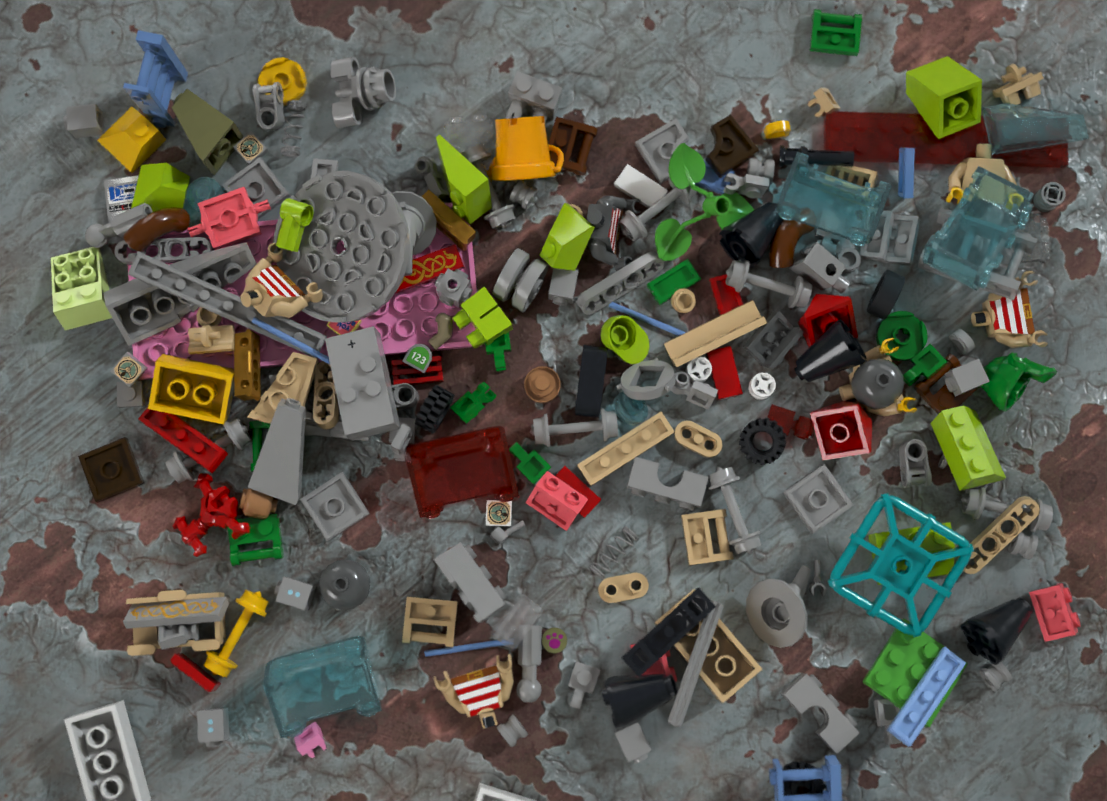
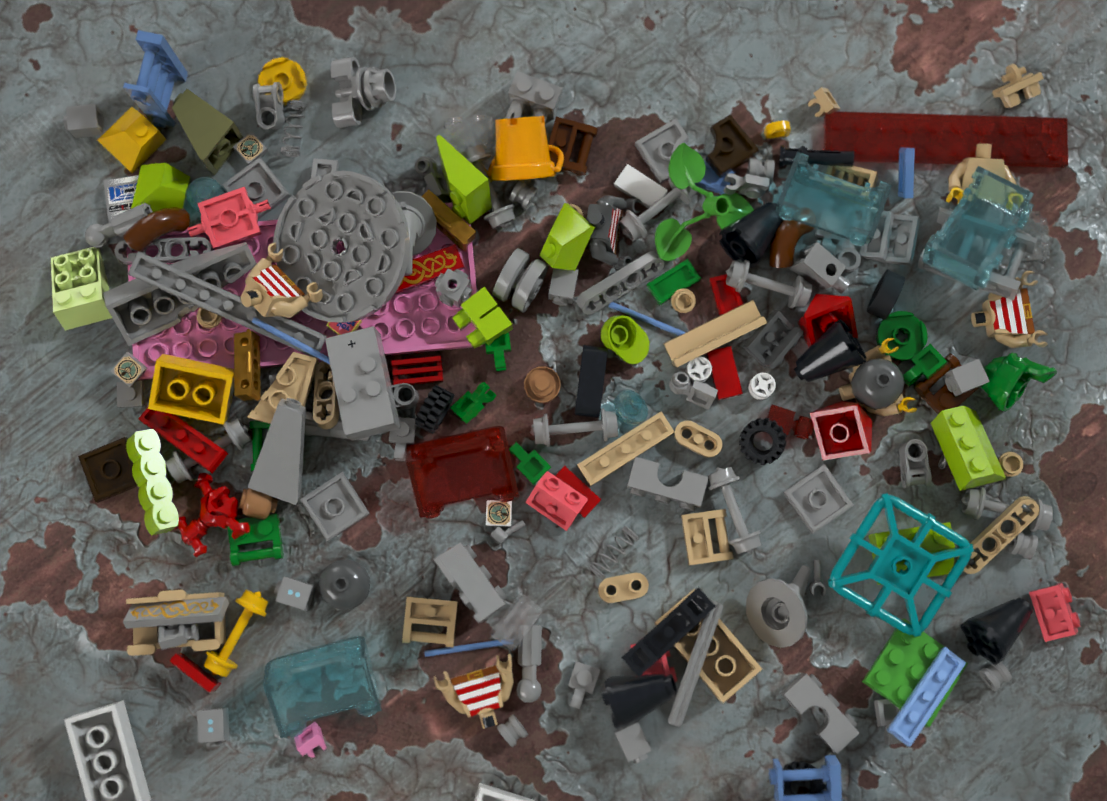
(149, 474): none -> brick
(211, 339): tan hips -> none
(295, 218): lime piece -> none
(401, 440): light grey tile -> none
(419, 357): tile -> none
(445, 330): dark tan arm -> none
(554, 640): olive tile -> none
(632, 374): light grey piece -> none
(835, 39): green plate -> none
(945, 95): lime slope -> none
(962, 341): light grey tile -> none
(1011, 464): none -> tan plate
(1025, 127): clear light blue wedge -> none
(1044, 200): light grey wheel -> none

